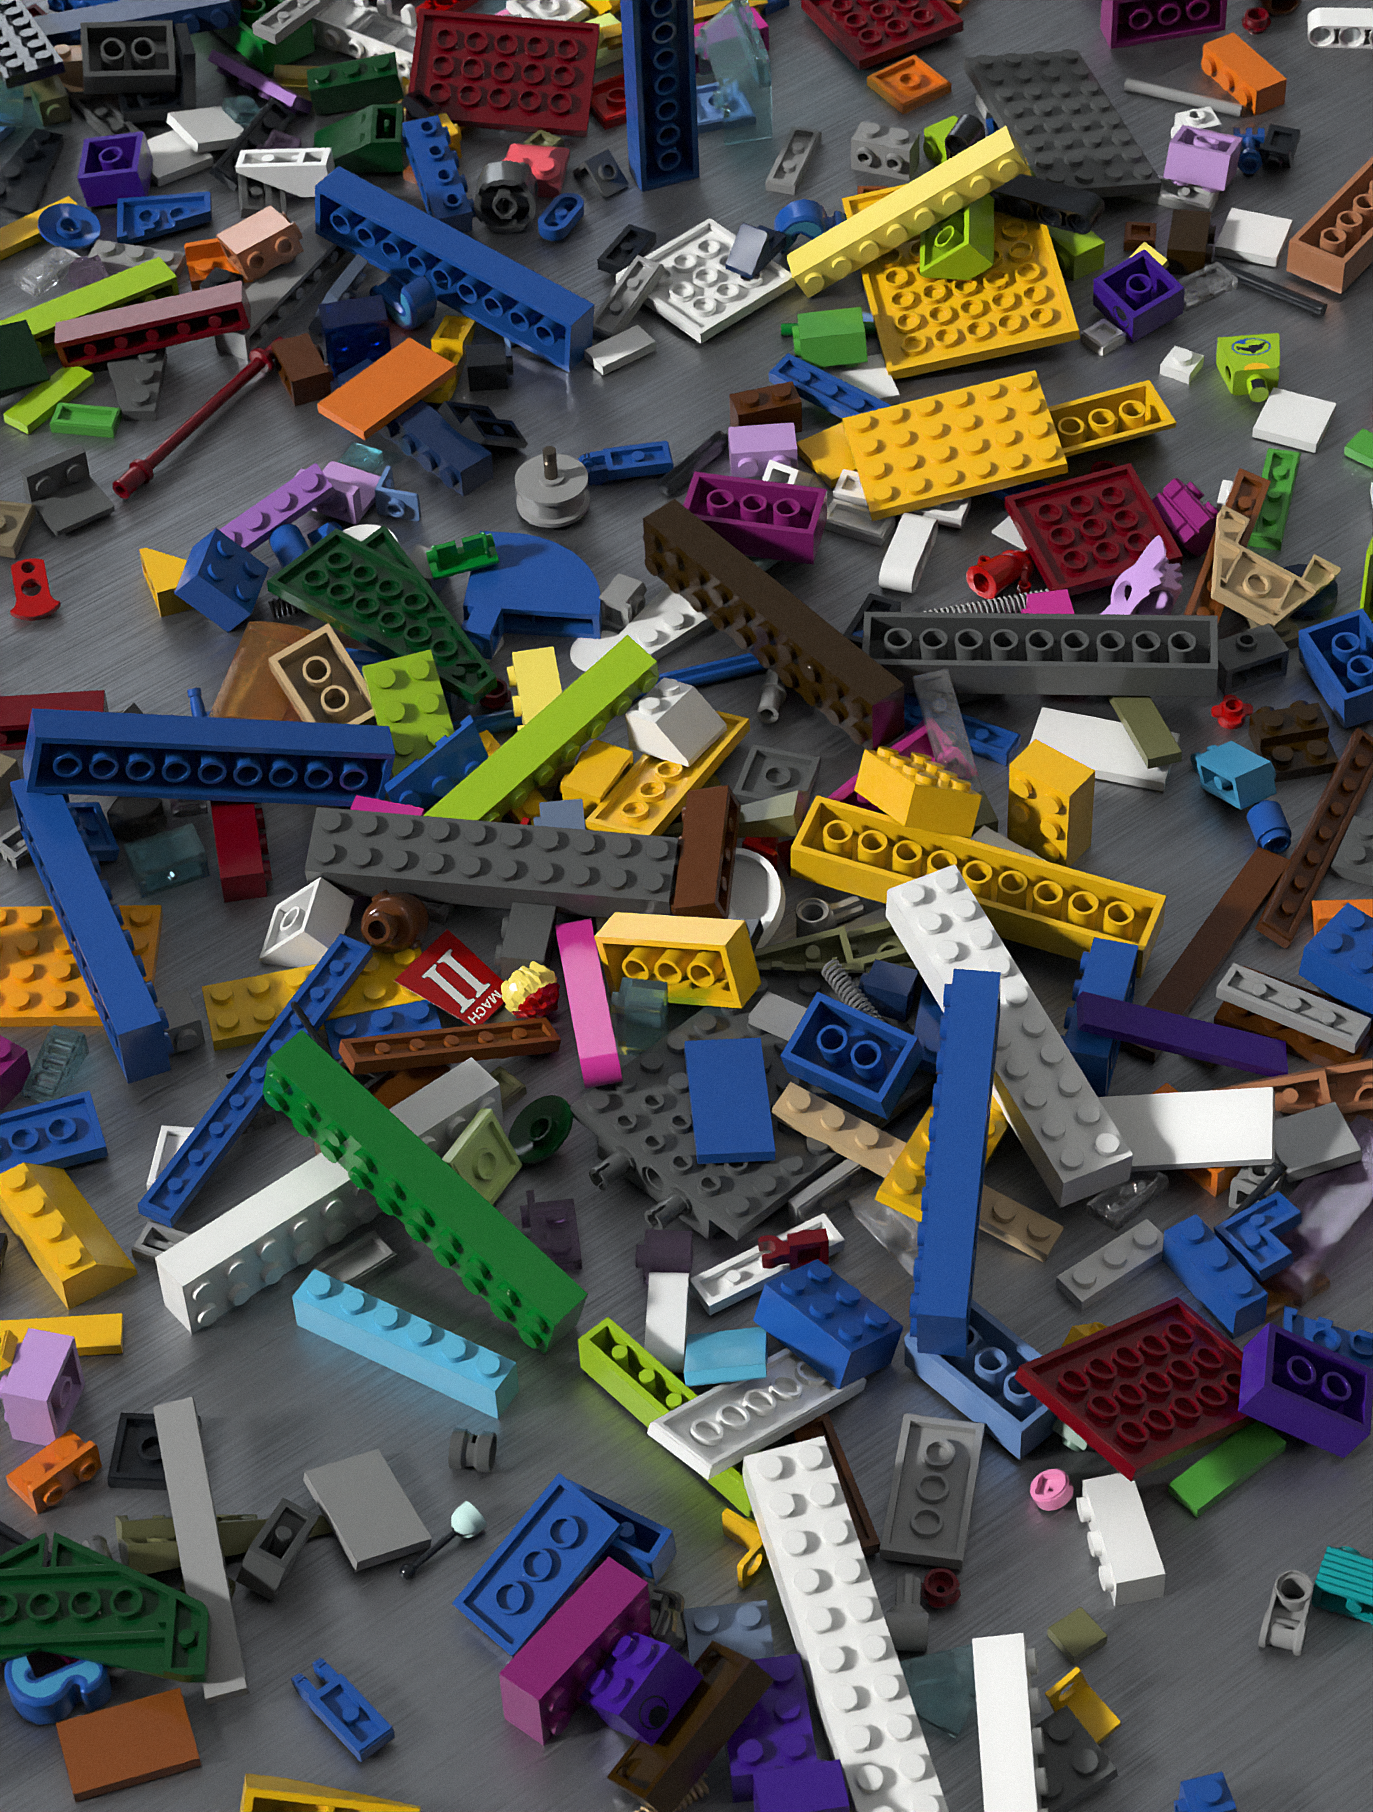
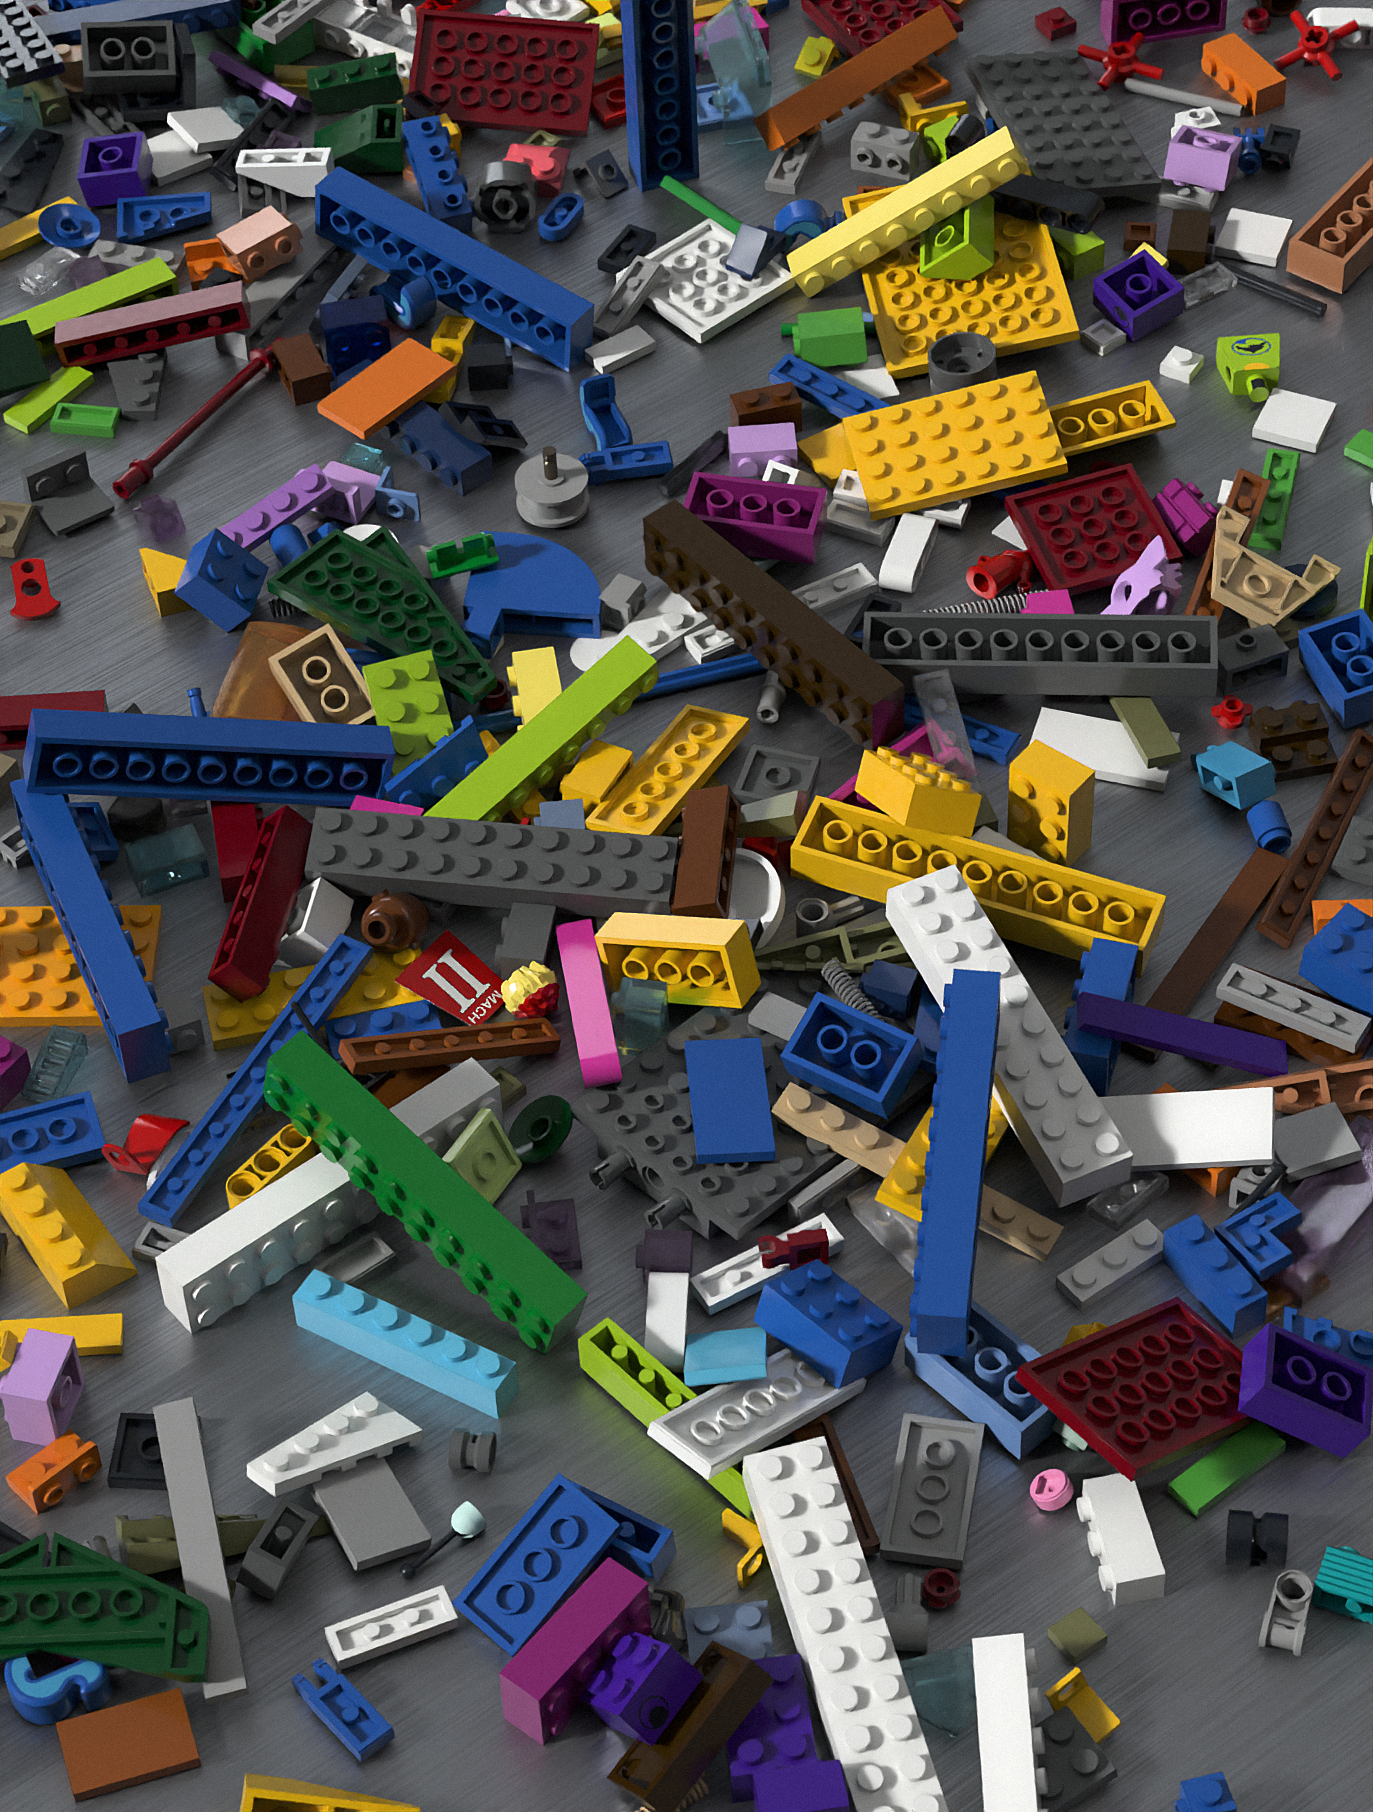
(144, 1143): none -> red piece
(161, 516): none -> clear purple bracket
(262, 906): none -> dark red brick
(271, 1162): none -> yellow beam
(333, 1443): none -> white wing
(391, 1627): none -> white plate
(602, 413): none -> blue animal
(673, 723): white slope -> none
(701, 204): none -> green tile
(816, 57): none -> yellow bracket
(819, 596): none -> white tile
(854, 79): none -> orange brick
(915, 118): none -> yellow bracket
(961, 362): none -> dark grey wheel
(1055, 23): none -> dark red plate
(1121, 61): none -> red bar
(1257, 1539): none -> black wheel
(1316, 45): none -> red bar

